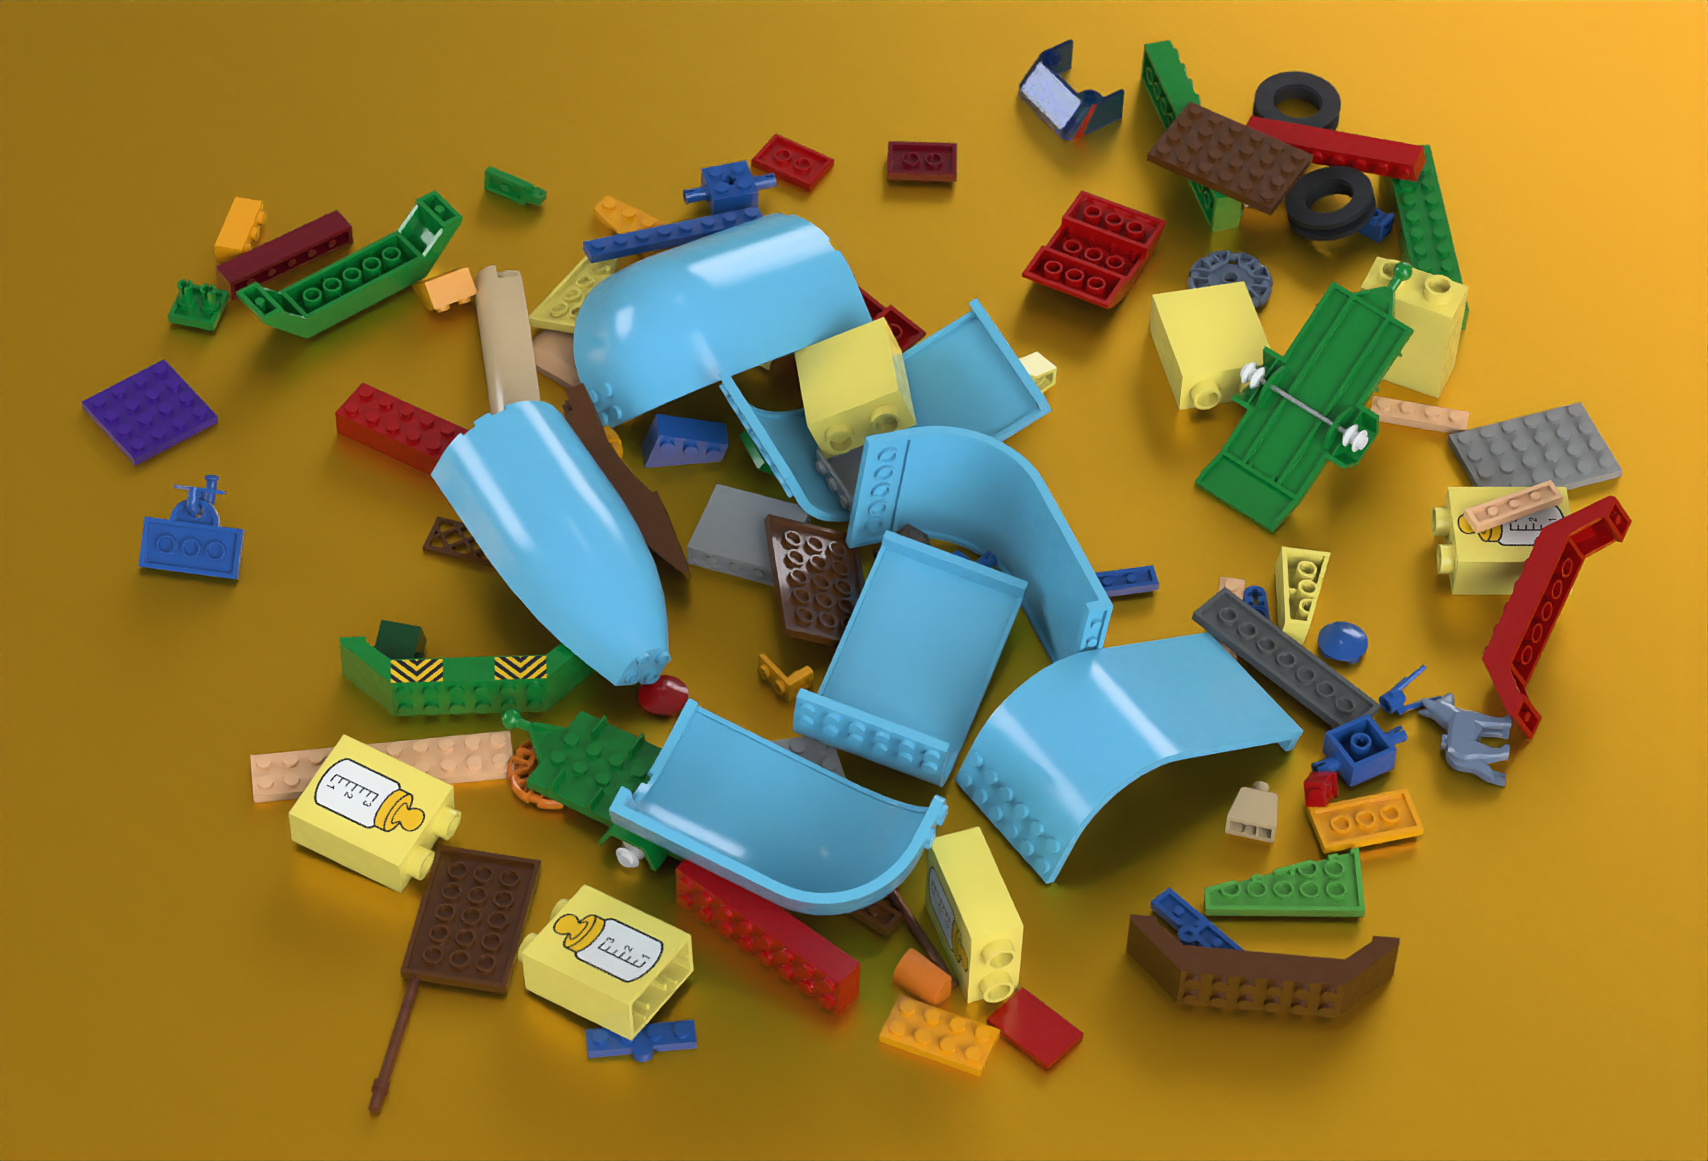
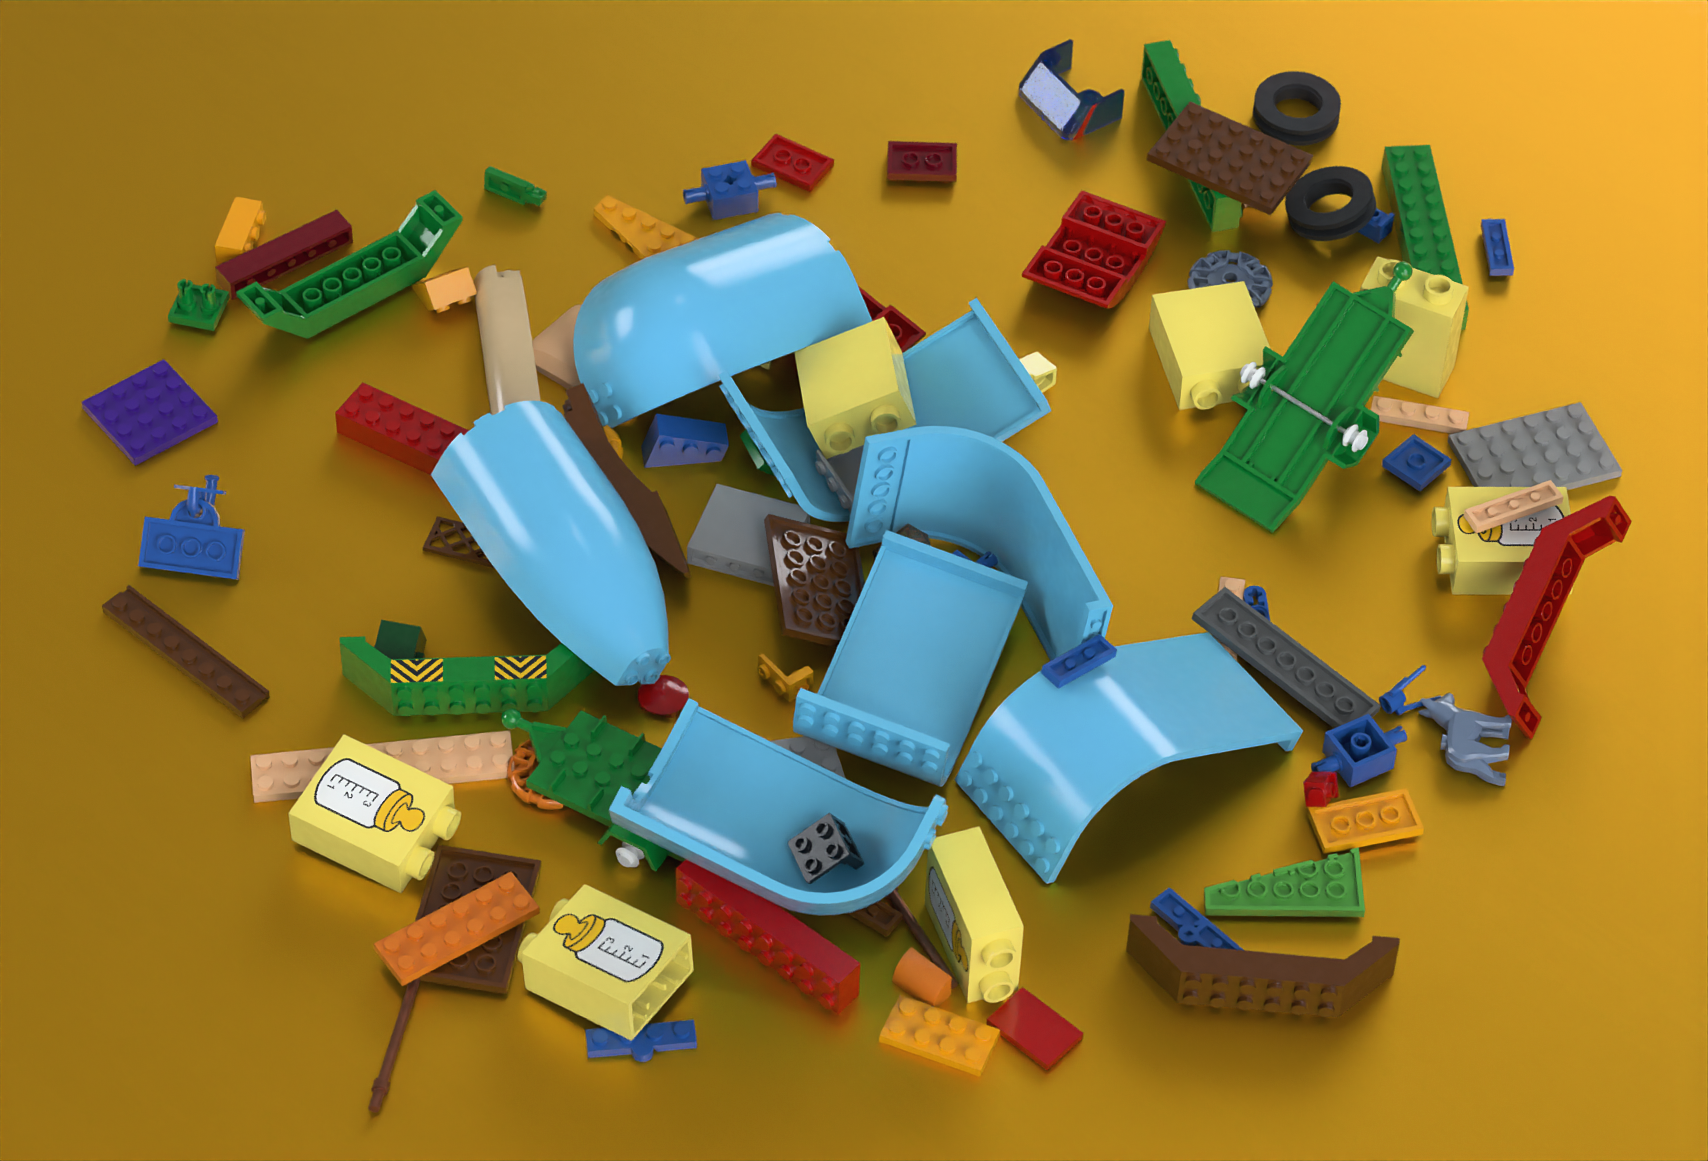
(186, 651): none -> reddish brown plate
(456, 928): none -> orange plate
(563, 304): light yellow wing -> none
(665, 235): blue plate -> none
(824, 848): none -> black bracket
(1079, 661): none -> blue plate
(1129, 580): blue plate -> none
(1254, 813): tan torso -> none
(1297, 588): light yellow wedge -> none
(1342, 642): blue dish -> none
(1347, 149): red brick -> none
(1416, 462): none -> blue plate
(1497, 247): none -> blue plate

